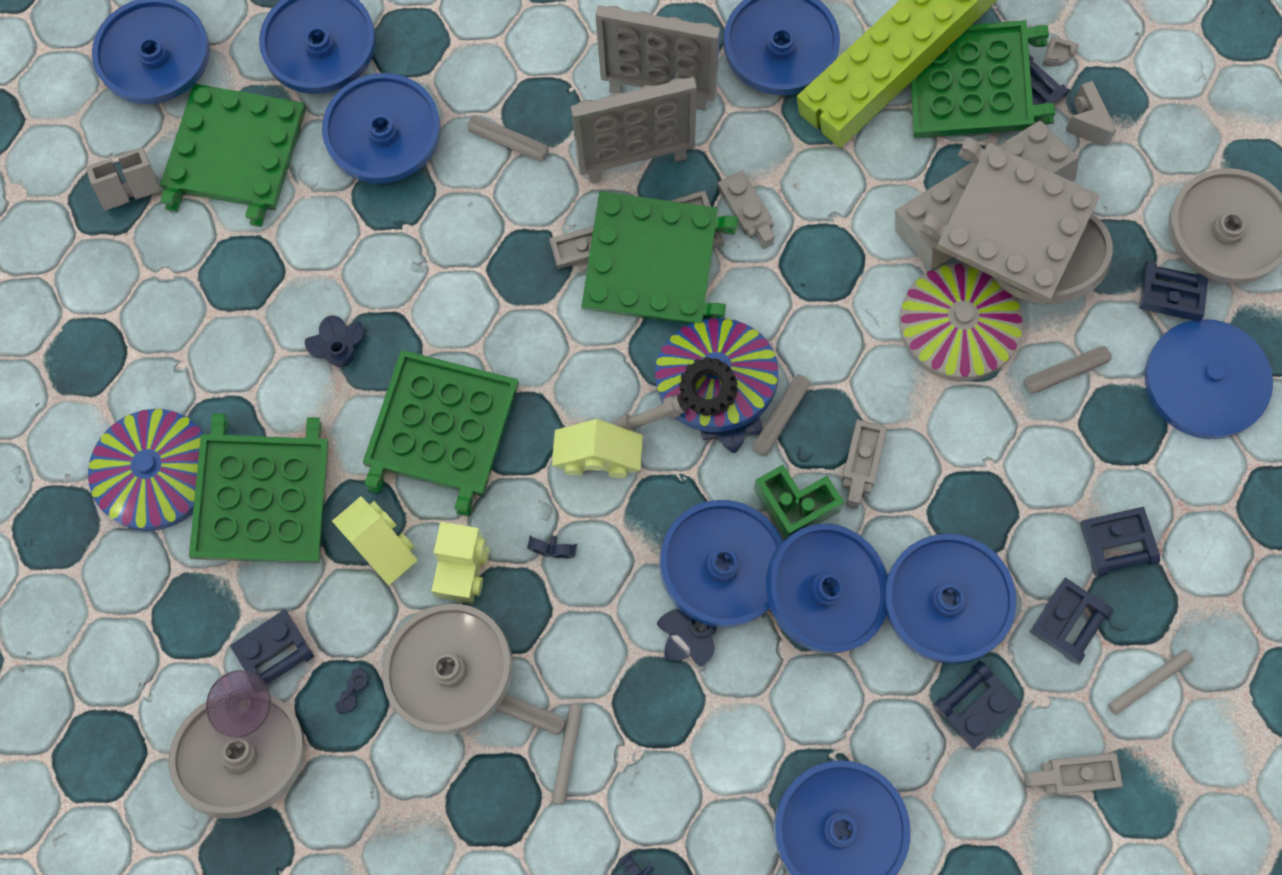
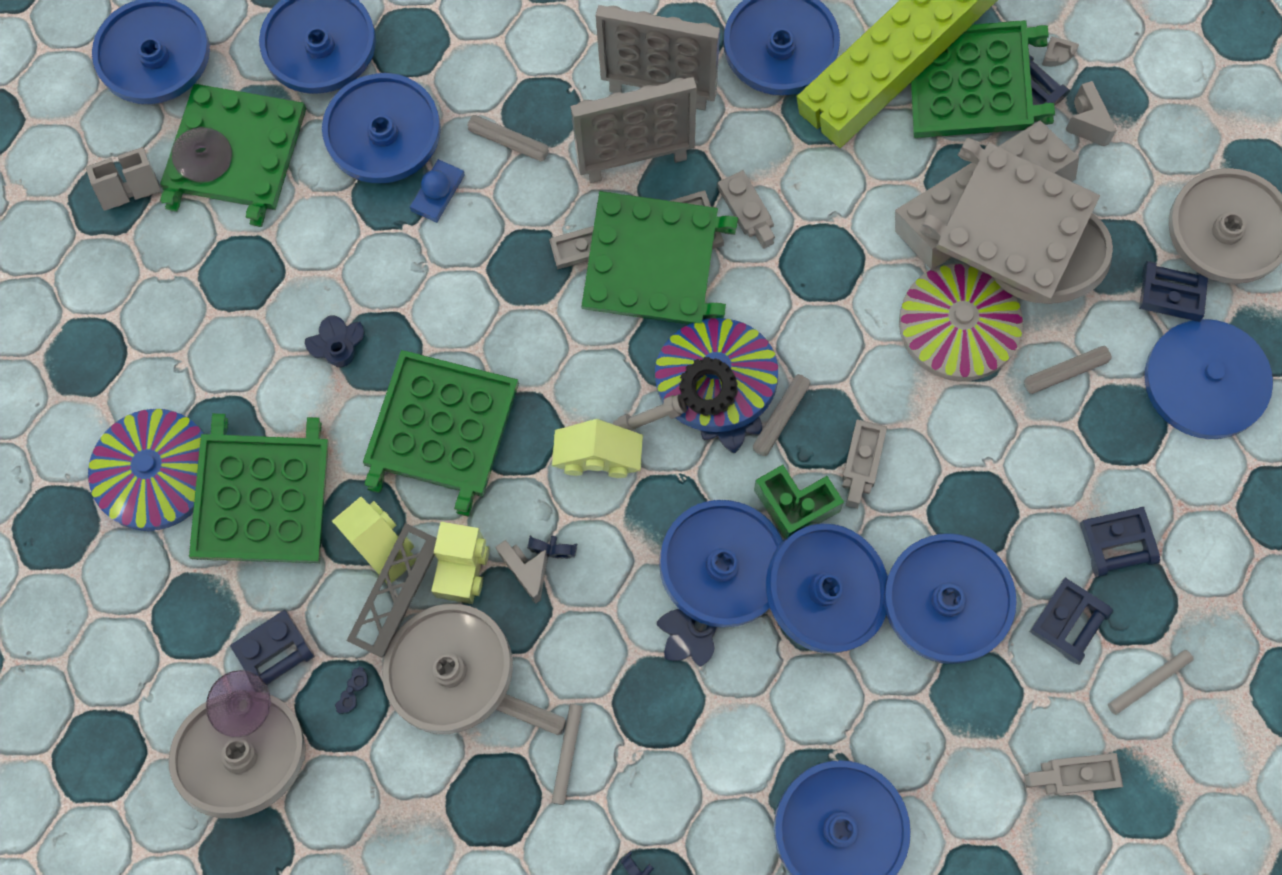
(204, 165): none -> dish
(405, 596): none -> dark grey fence
(437, 190): none -> blue tile
(531, 574): none -> light grey slope
(985, 713): dark blue plate -> none

